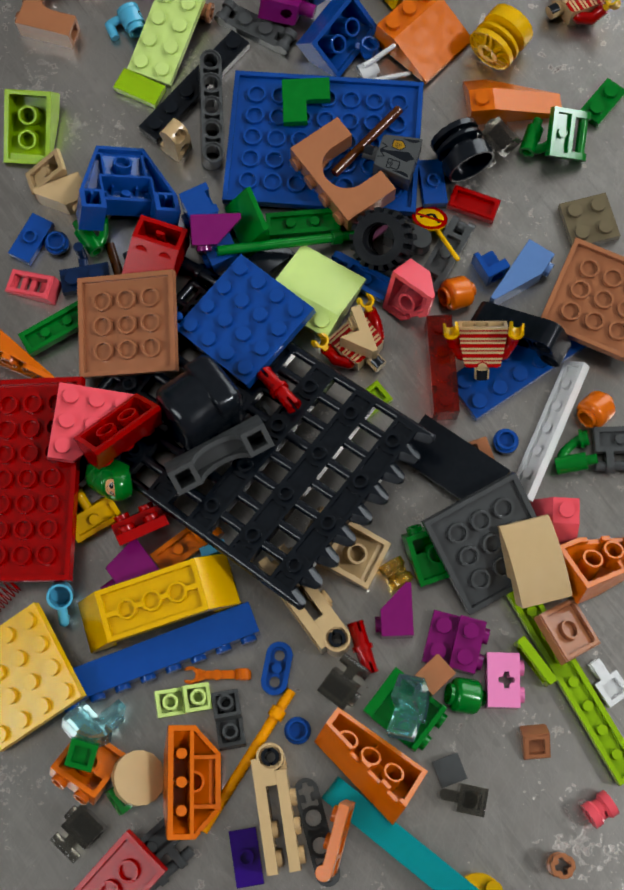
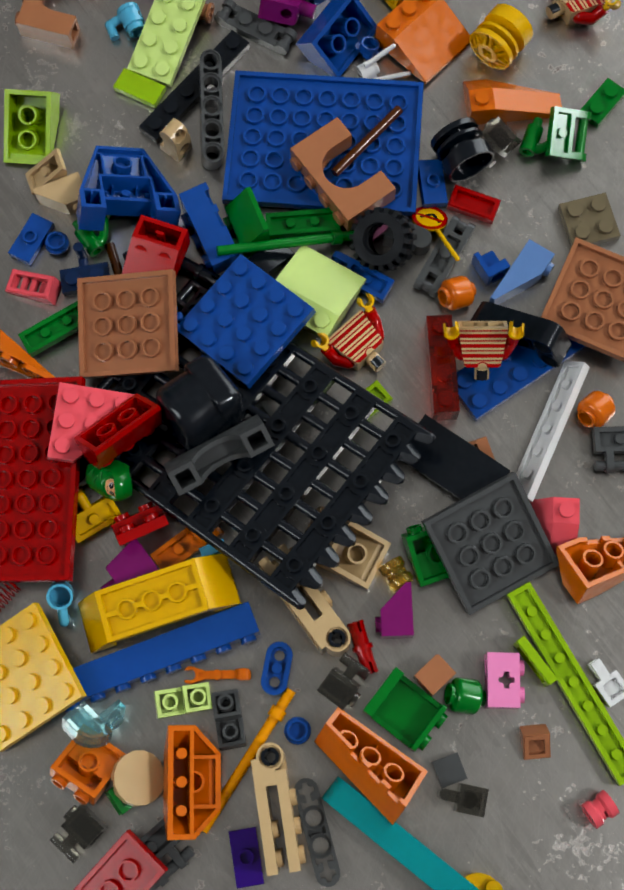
(81, 754): green plate -> none
(211, 229): magenta slope -> none
(279, 389): red pin -> none
(299, 93): green tile -> none
(335, 841): orange plate -> none
(361, 340): tan slope -> none
(395, 158): dark grey torso -> none
(409, 291): coral slope -> none
(411, 707): clear light blue brick -> none
(456, 641): magenta plate -> none
(505, 441): blue plate -> none
(534, 561): tan slope -> none
(567, 631): nougat tile -> none
(568, 869): nougat bush -> none
(575, 462): green plant -> none

